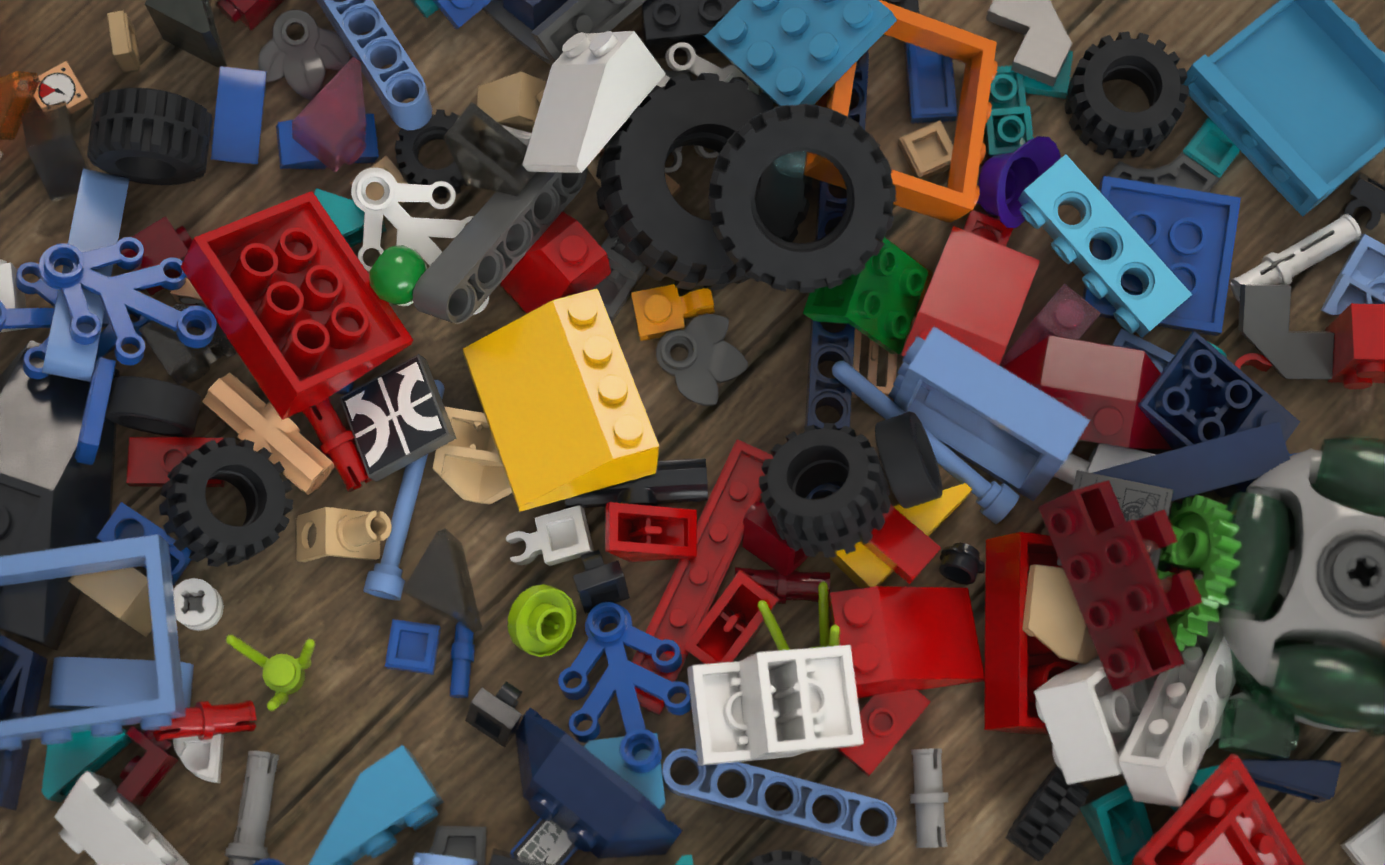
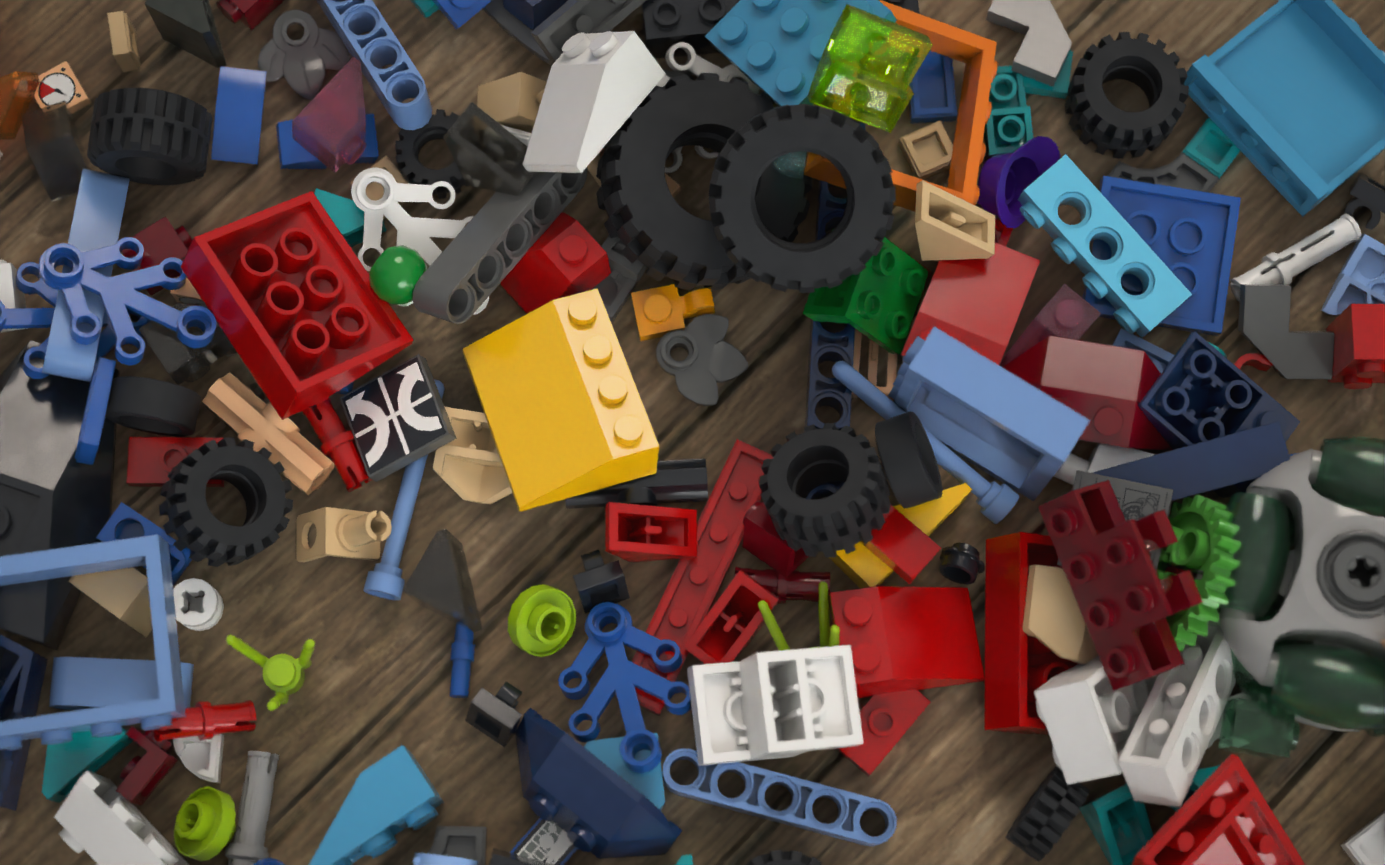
(205, 824): none -> lime plate
(413, 647): blue tile -> none
(558, 537): white plate -> none
(868, 68): none -> clear neon green slope
(929, 798): light grey pin -> none
(951, 226): none -> tan slope
(1300, 778): dark blue slope -> none

